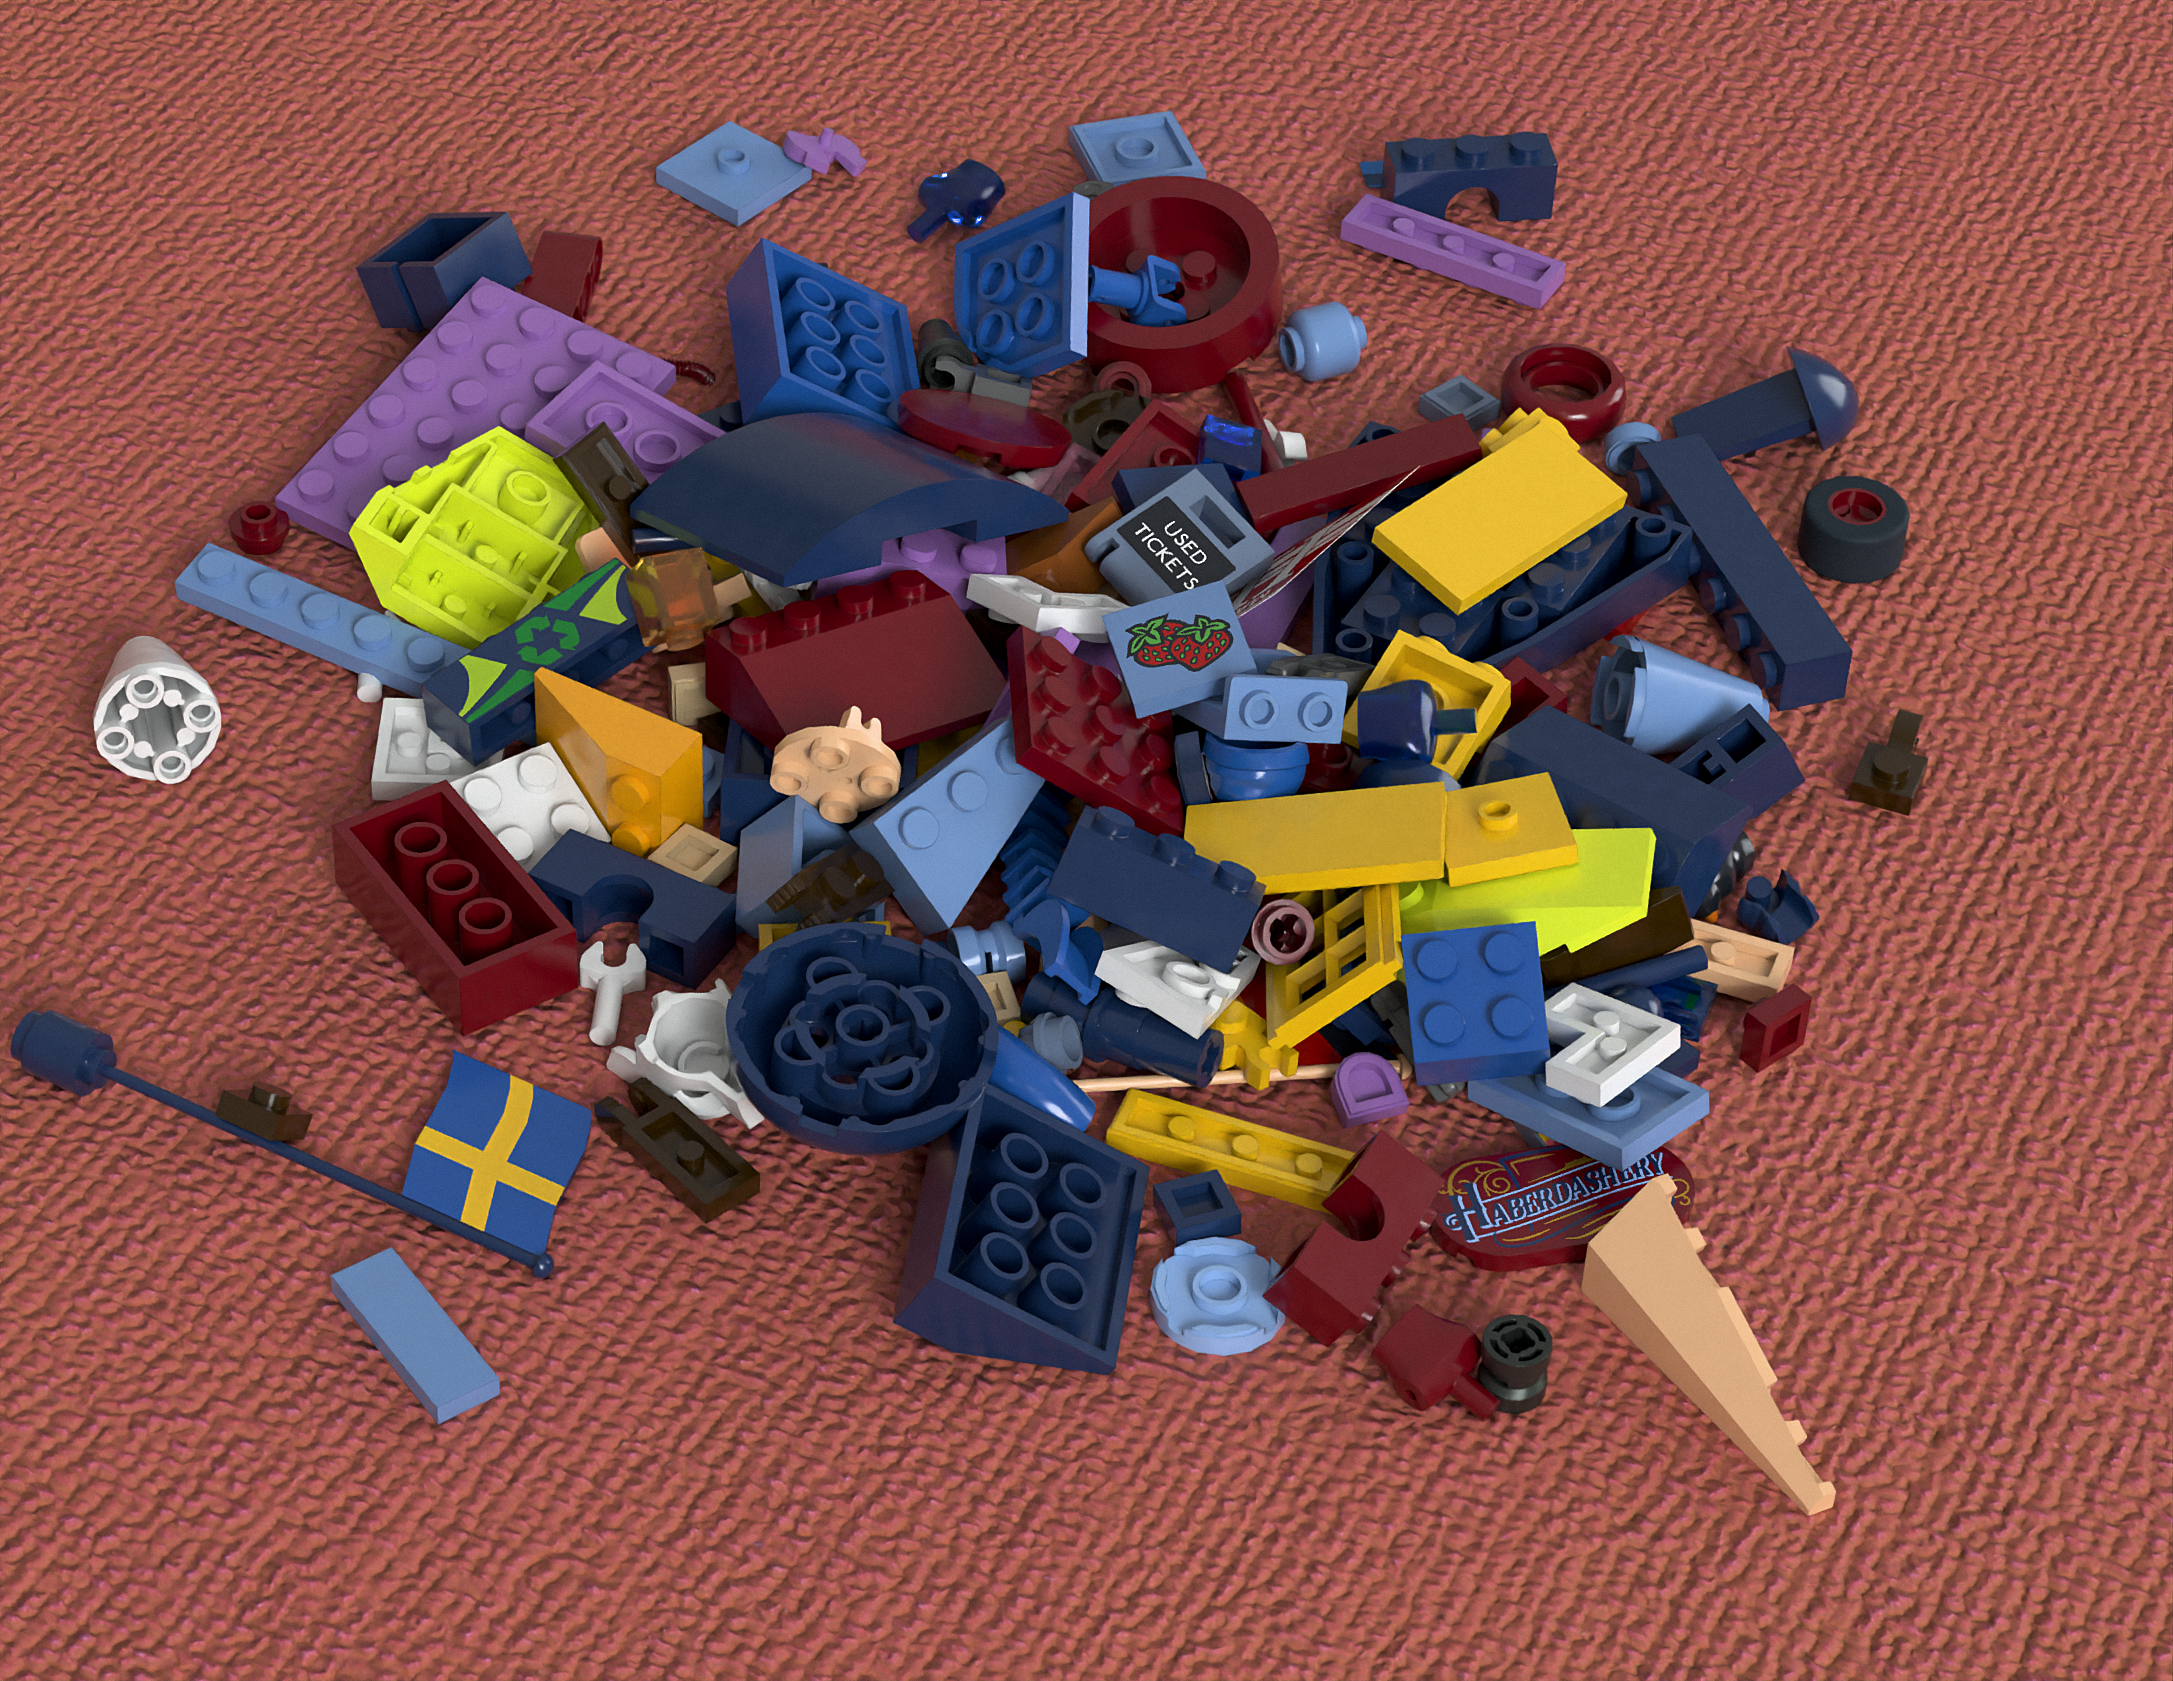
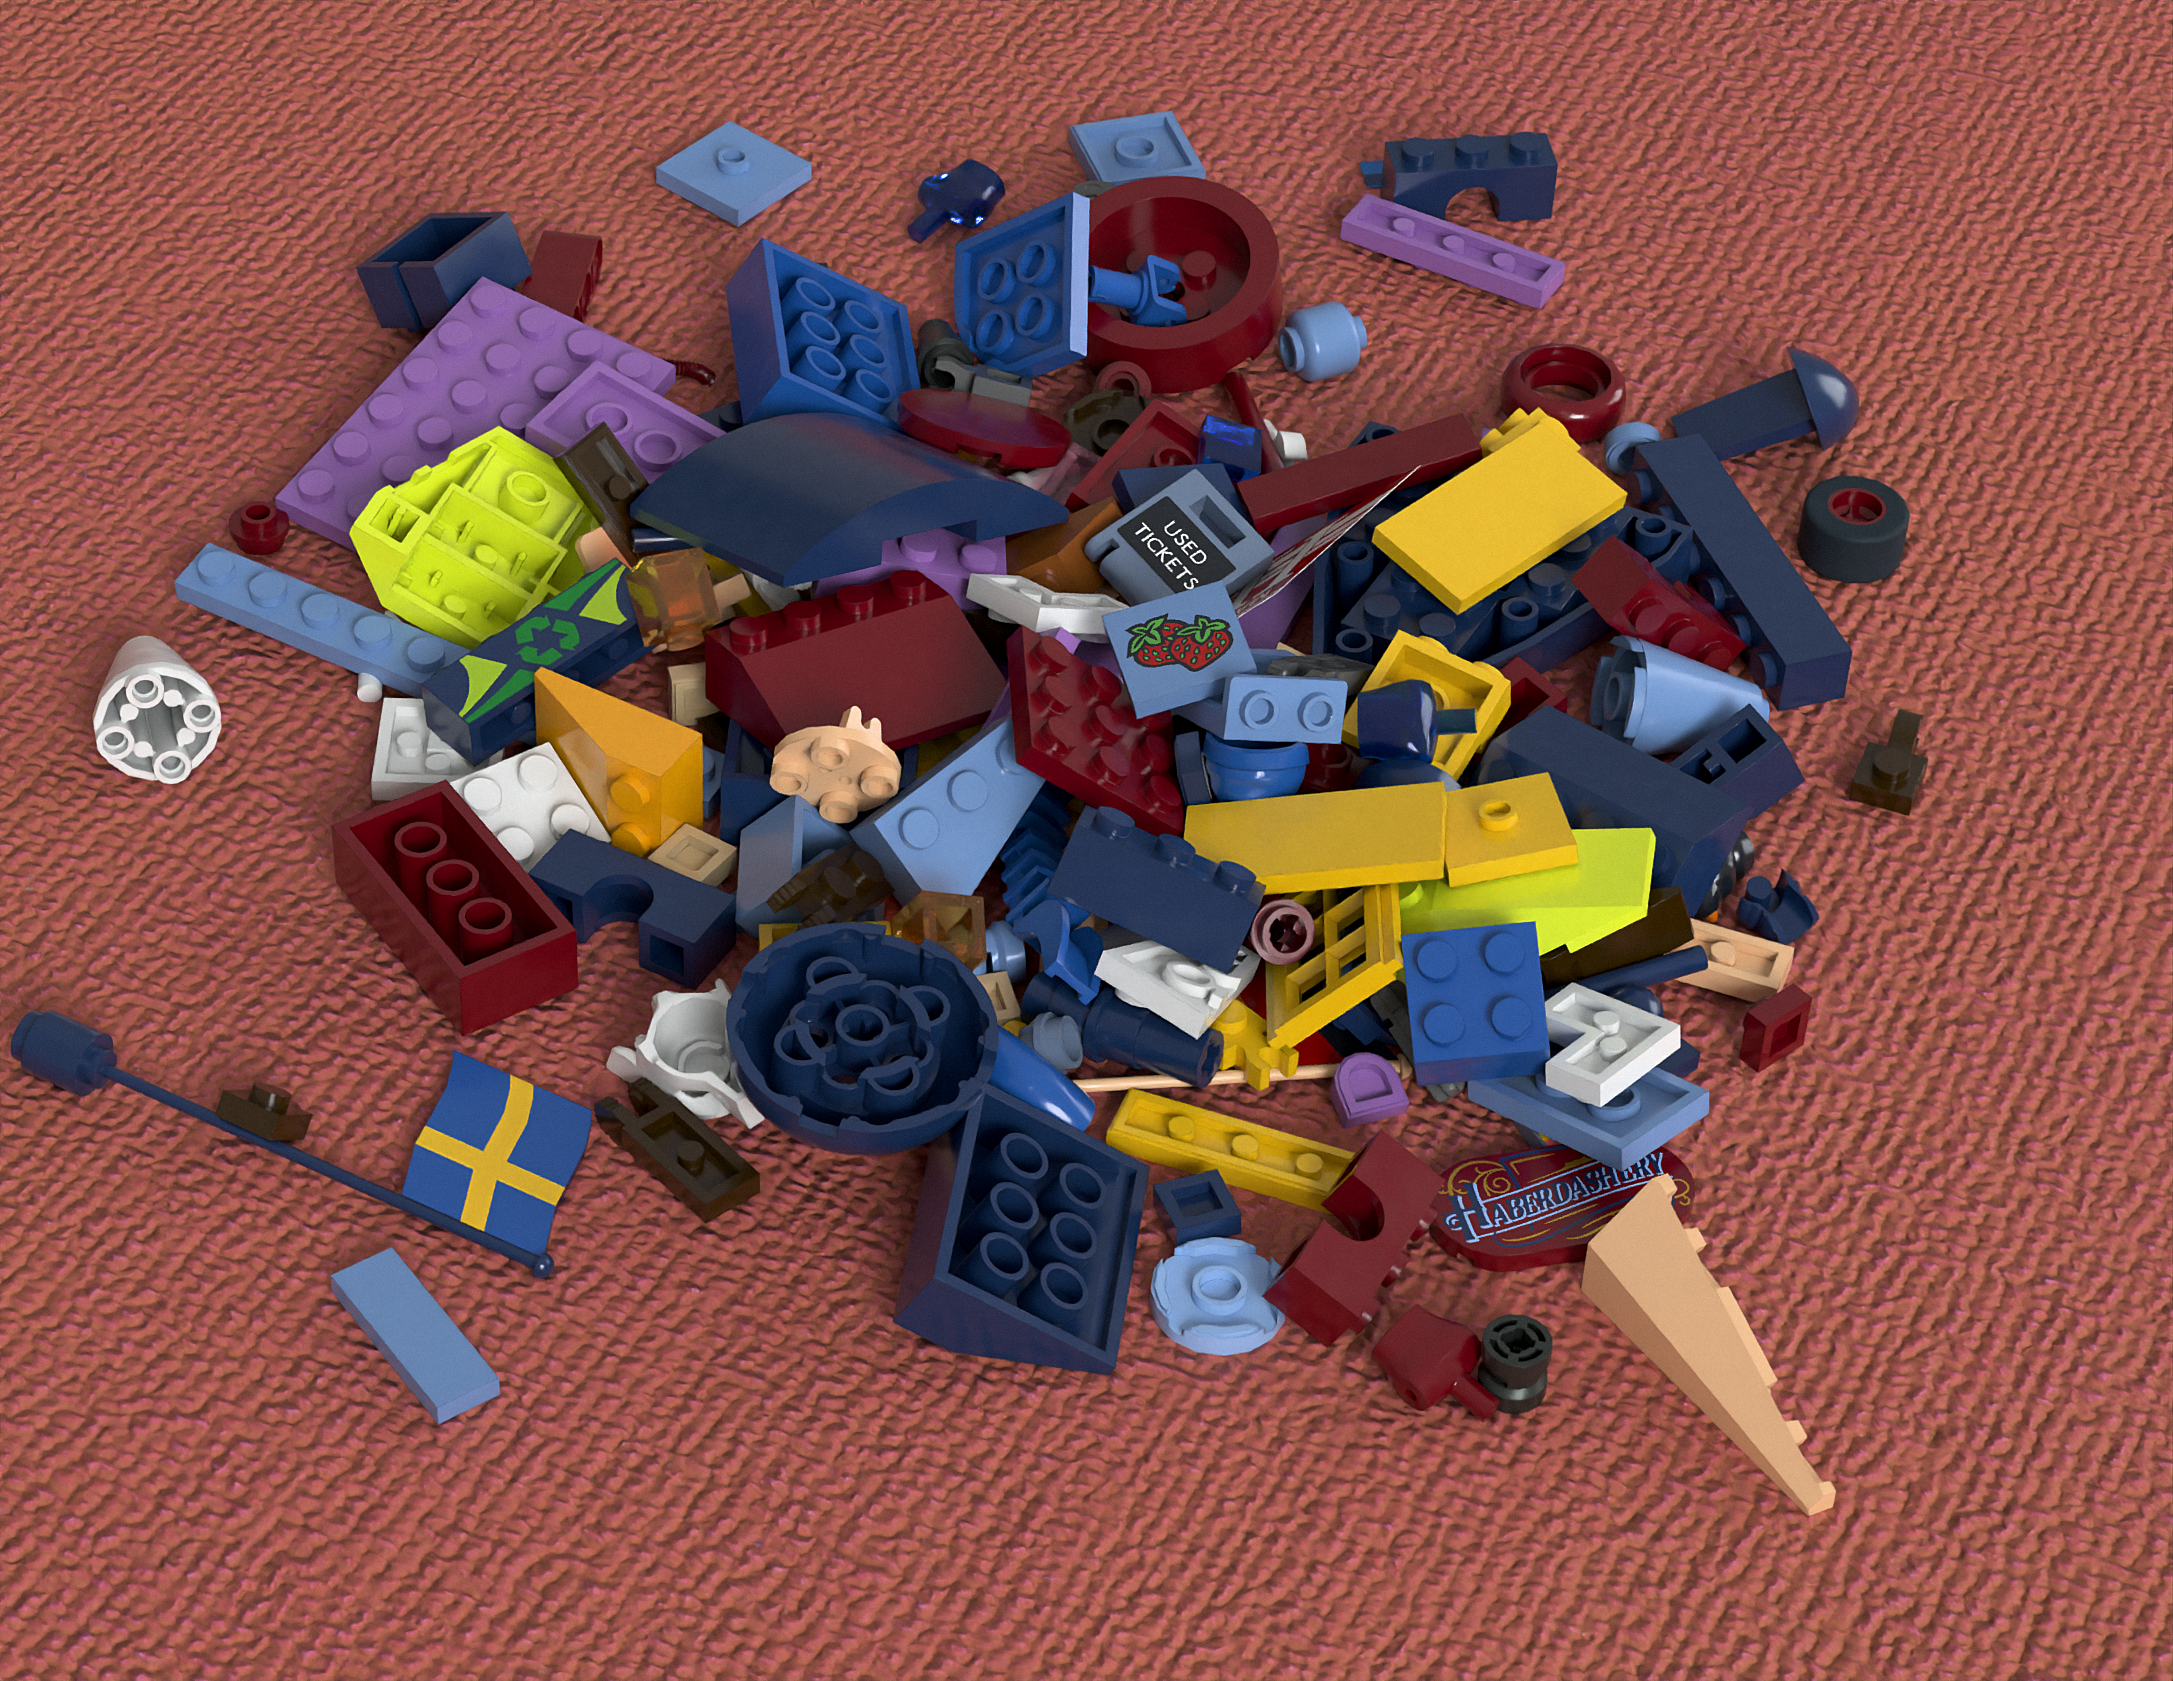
(610, 986): white bar -> none
(822, 150): medium lavender piece -> none
(947, 920): none -> clear orange brick
(1458, 397): sand blue tile -> none
(1646, 606): none -> dark red arch
(1687, 1003): clear blue tile -> none

